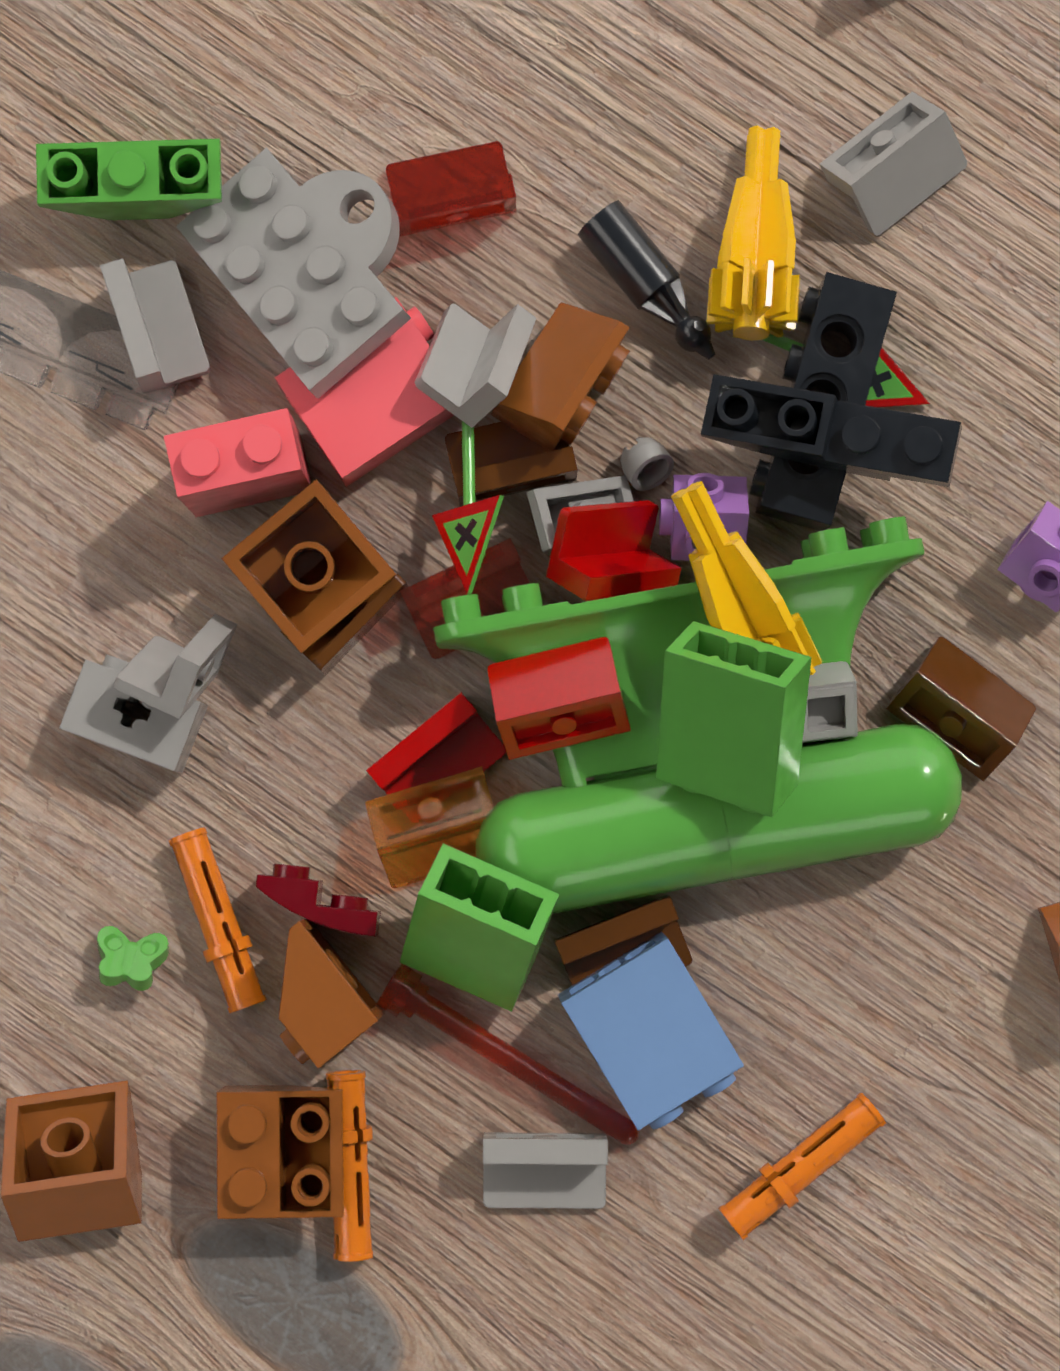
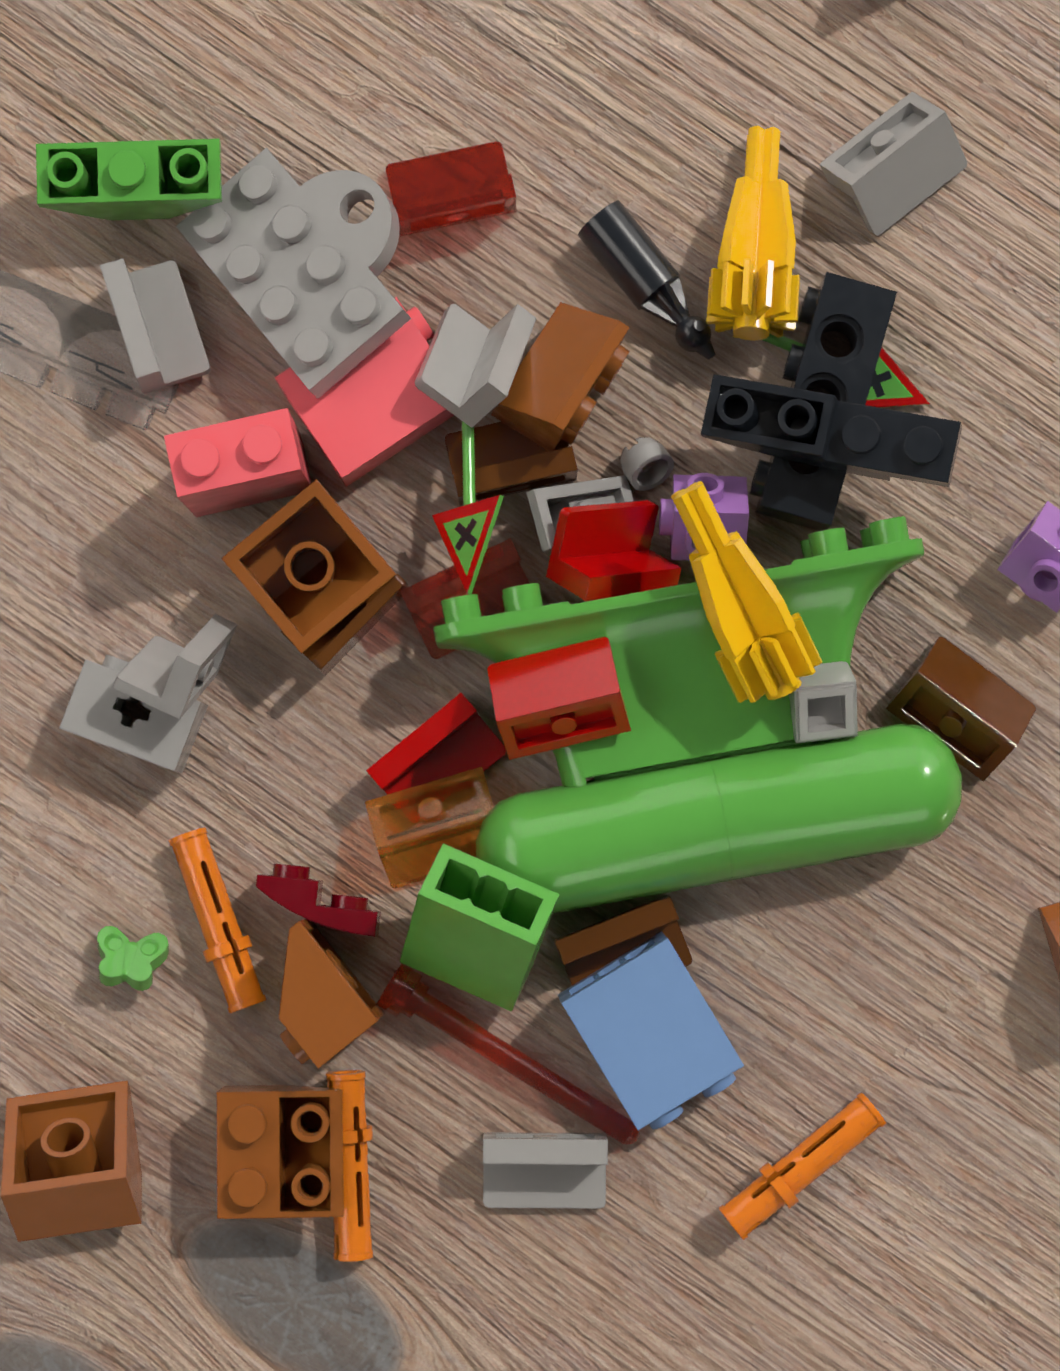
(732, 718): bright green brick -> none

